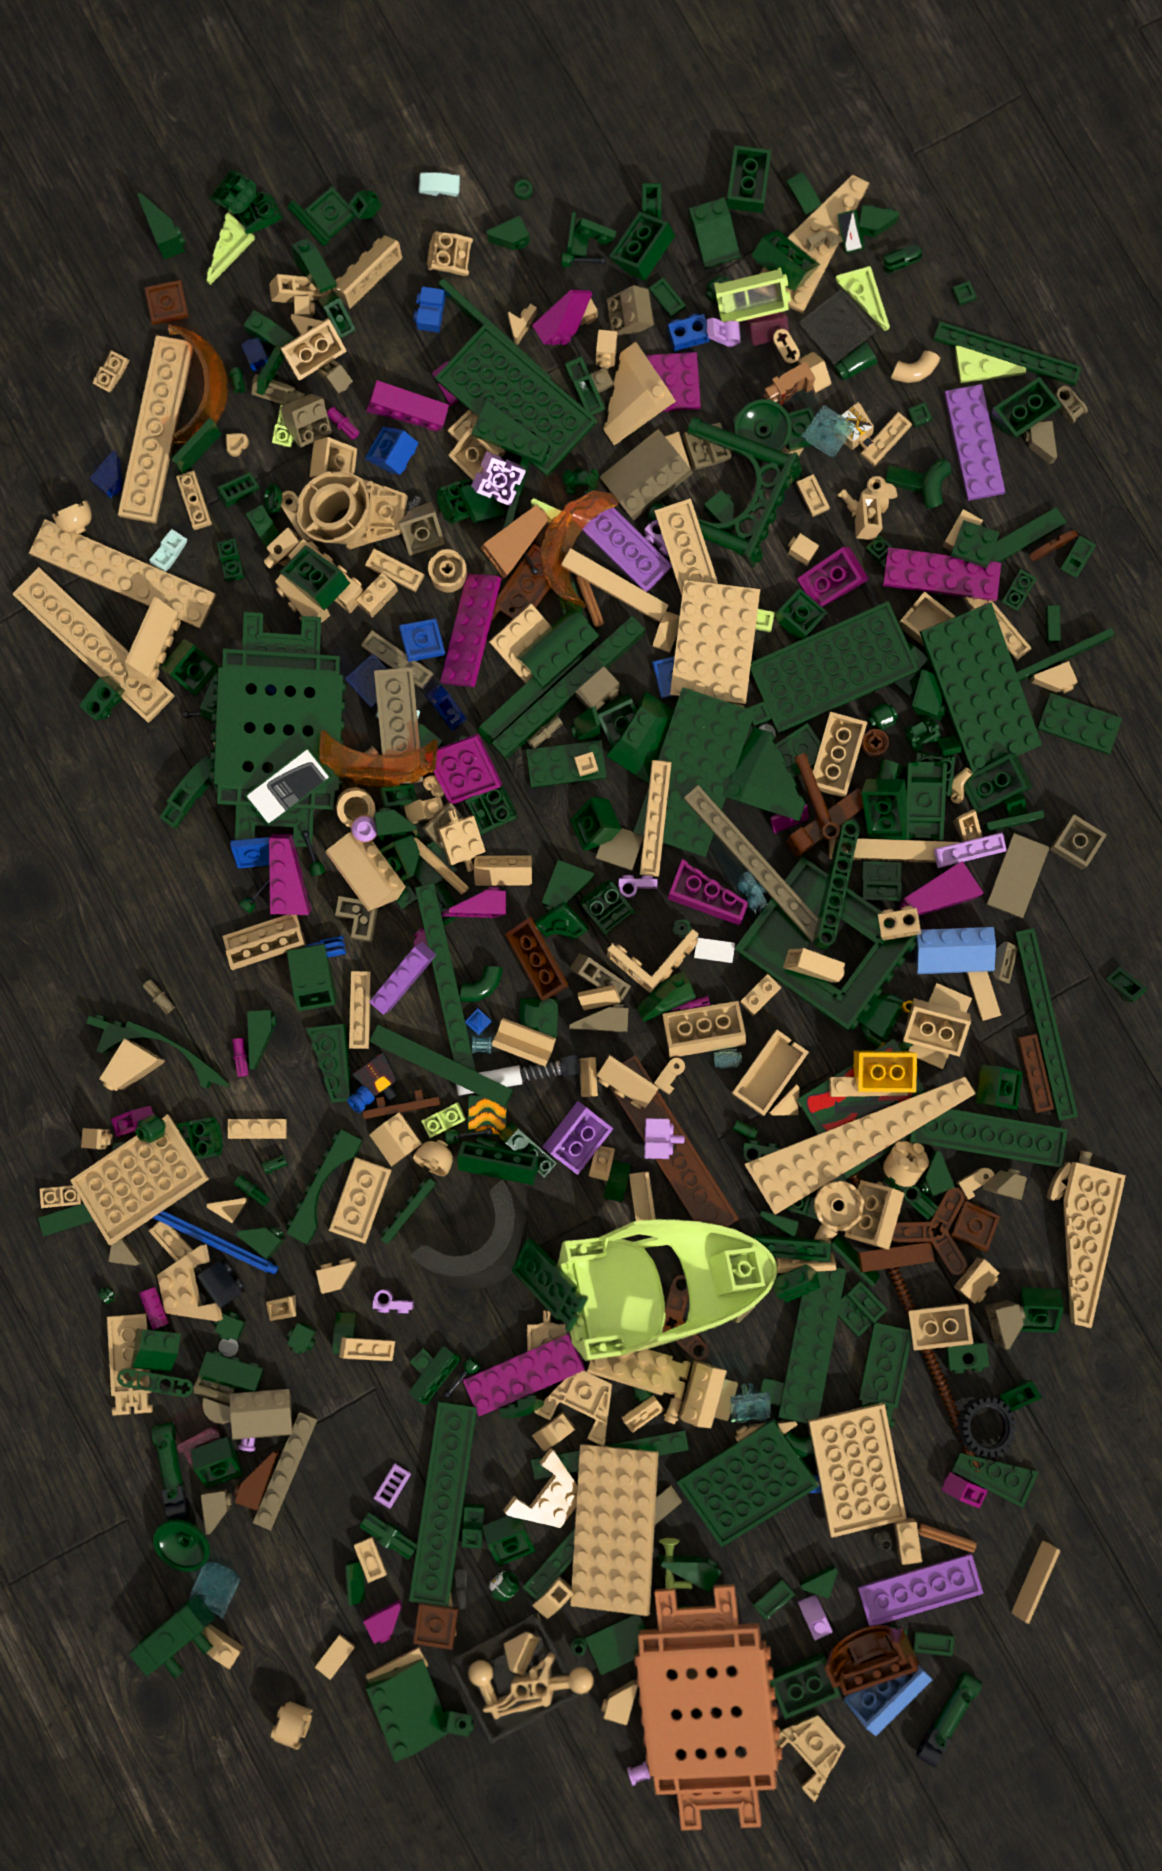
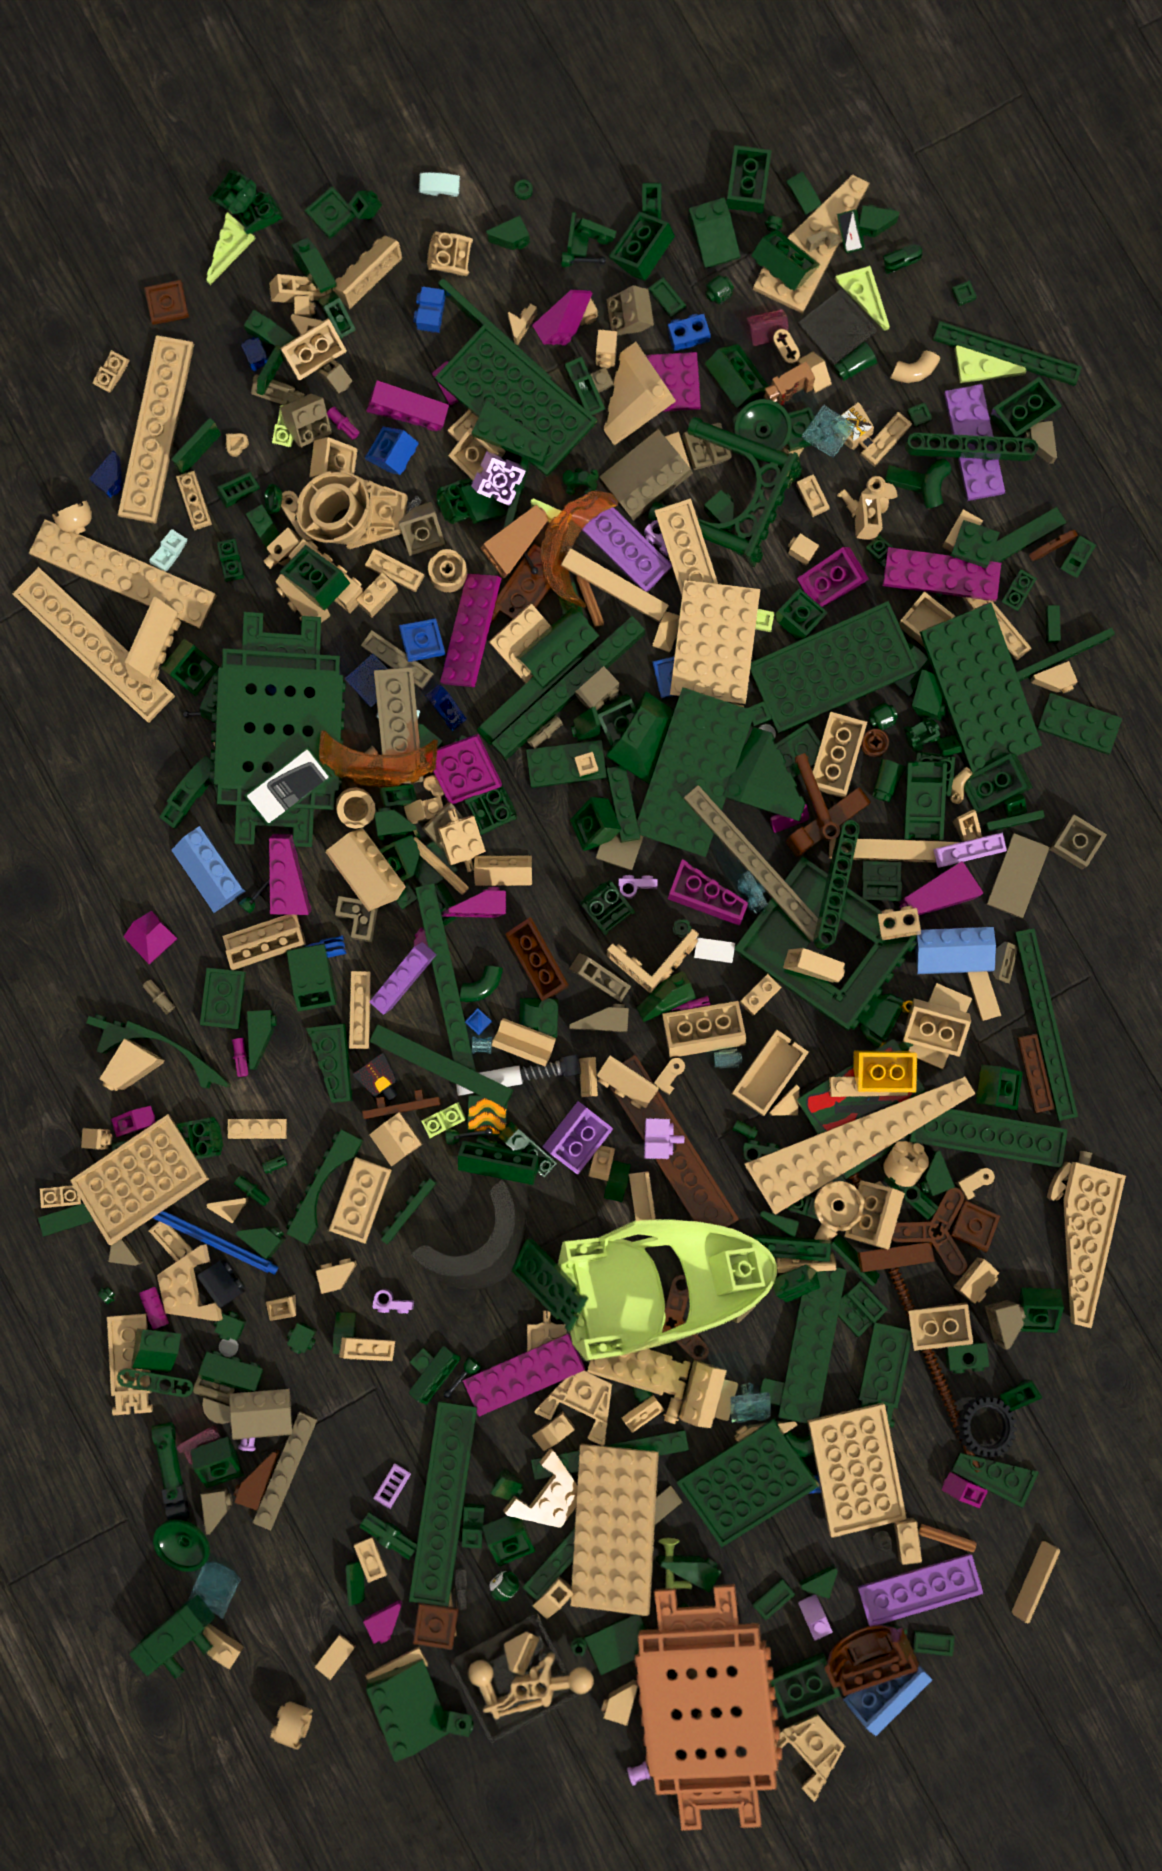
(99, 695): dark green brick -> none
(149, 936): none -> magenta slope
(150, 1129): dark green head -> none
(165, 233): dark green slope -> none
(207, 869): none -> medium blue slope
(215, 384): clear orange windscreen -> none
(222, 998): none -> dark green plate
(237, 380): dark green pin -> none
(251, 852): blue tile -> none
(308, 223): dark green axle -> none
(316, 867): hinge -> none
(360, 1099): blue wheel -> none
(364, 828): lavender piece -> none
(434, 1156): tan cylinder -> none
(507, 1485): none -> dark green slope
(524, 1407): dark green slope -> none
(561, 921): dark green tile -> none
(565, 884): dark green slope -> none
(599, 997): tan tile -> none
(623, 803): none -> dark green plate
(655, 818): tan tile -> none
(724, 333): lavender plate -> none
(736, 375): none -> dark green slope
(752, 296): yellowish green door -> none
(774, 223): none -> dark green plate
(885, 808): dark green slope -> none
(939, 1734): dark green piece -> none
(979, 442): none -> dark green beam
(1007, 1184): dark tan slope -> none
(1071, 404): dark tan piece -> none
(1126, 985): dark green slope -> none

